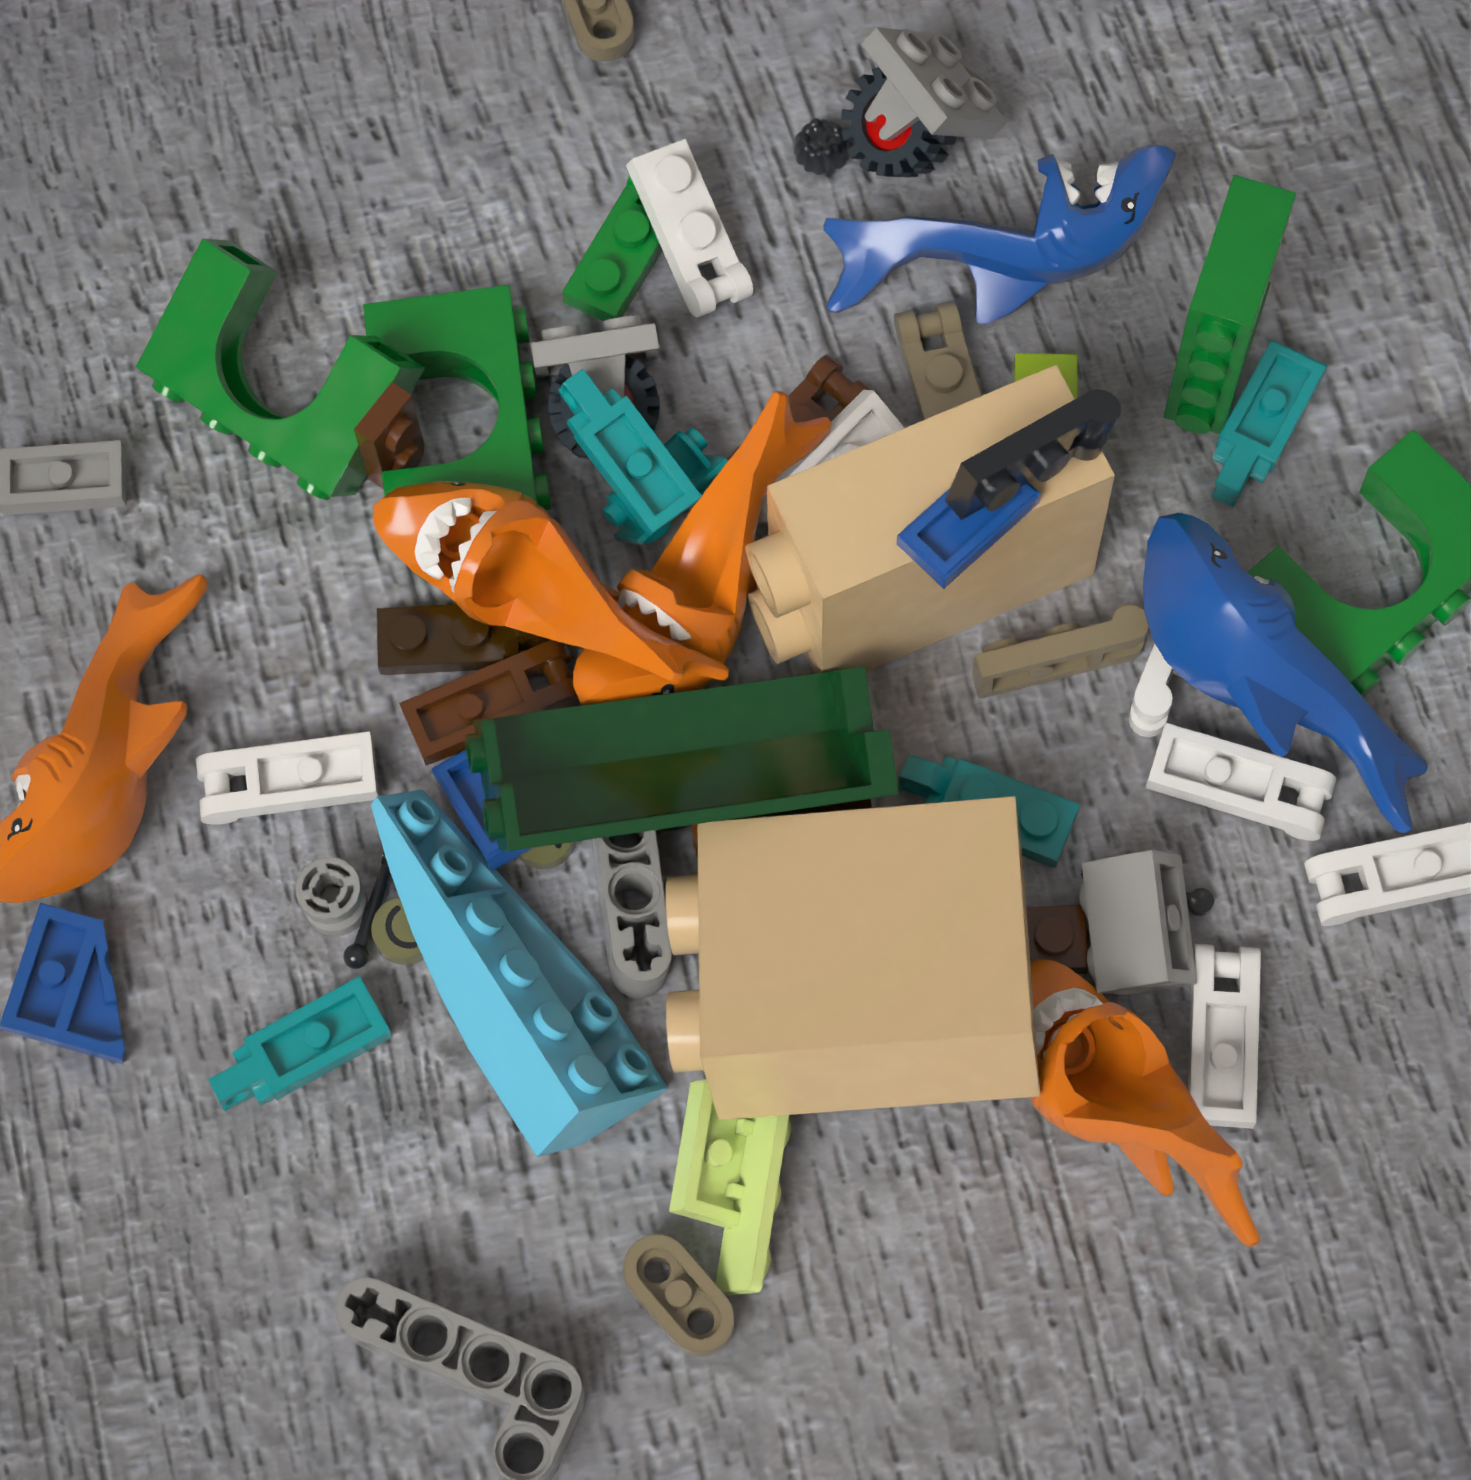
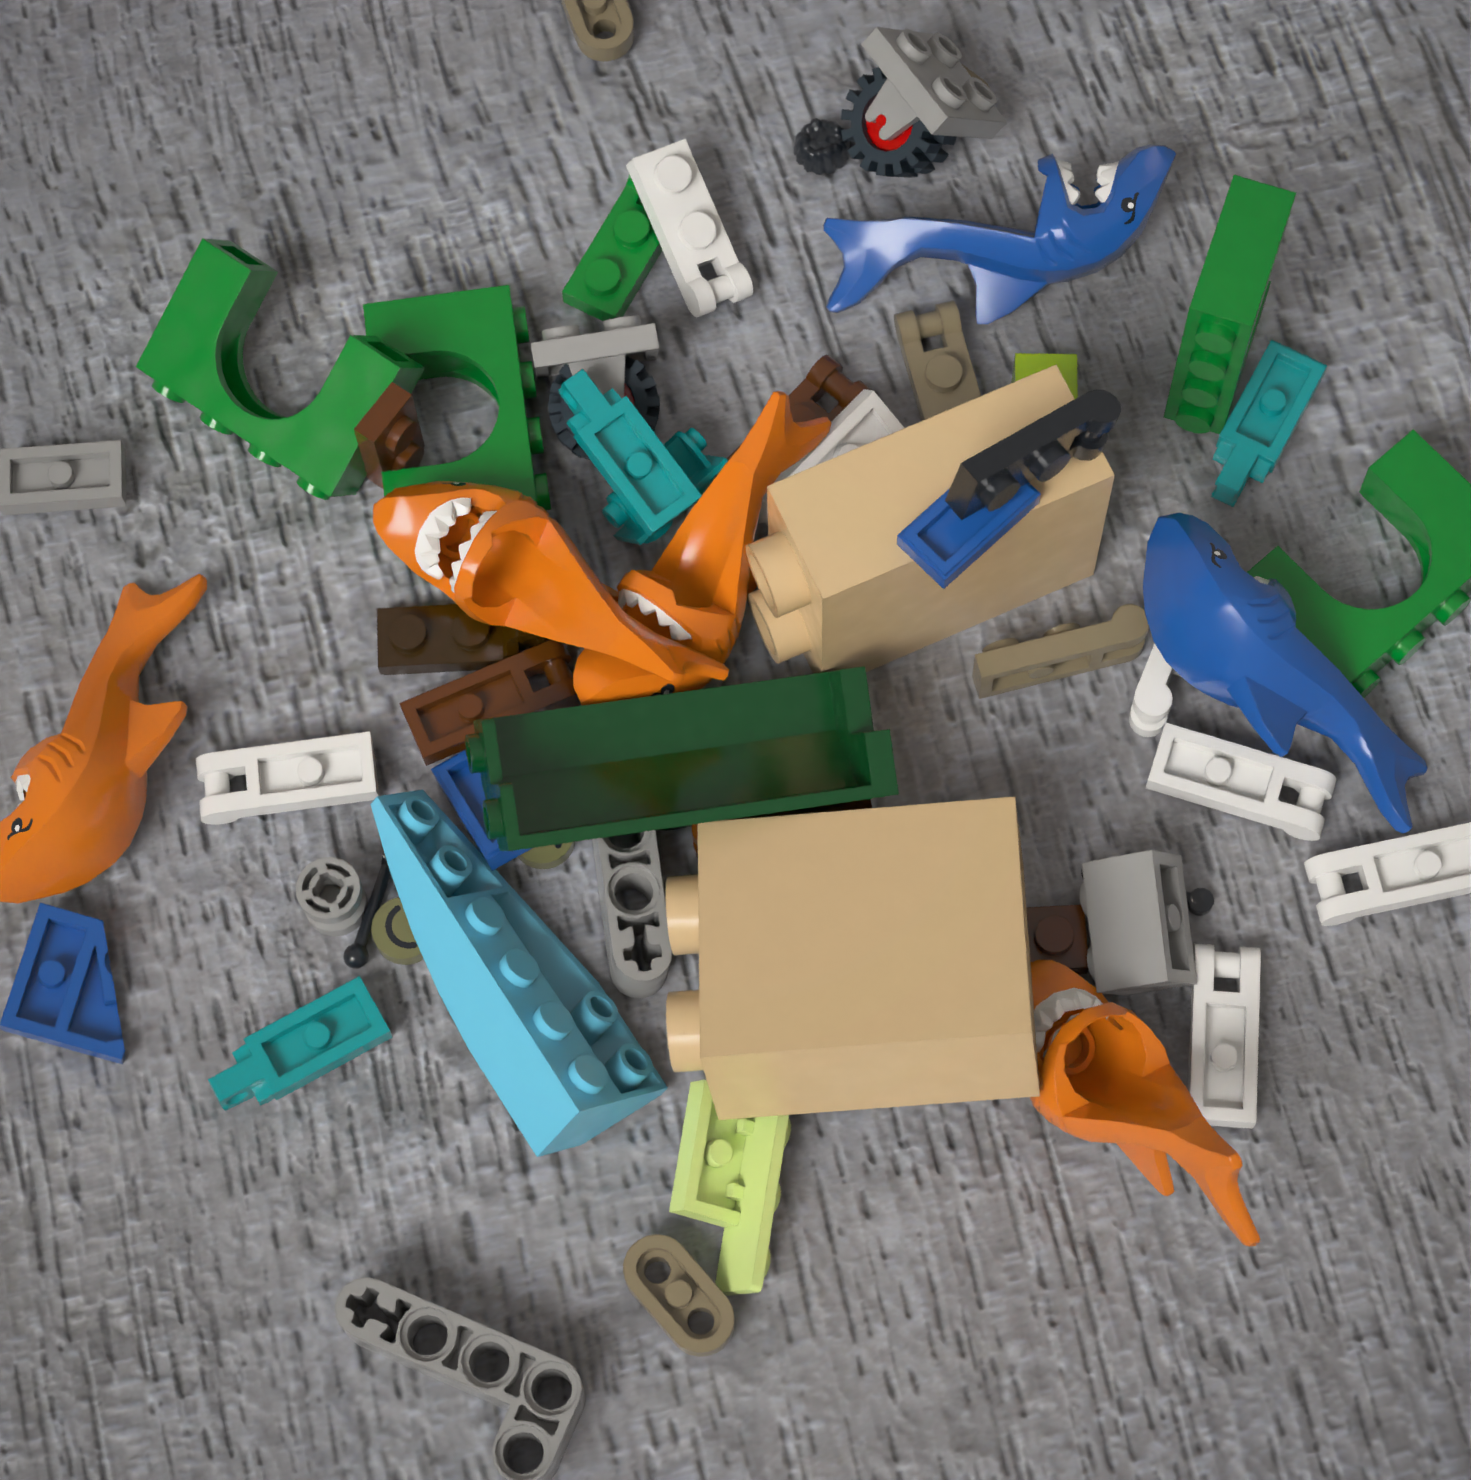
(1042, 816): teal hinge -> none

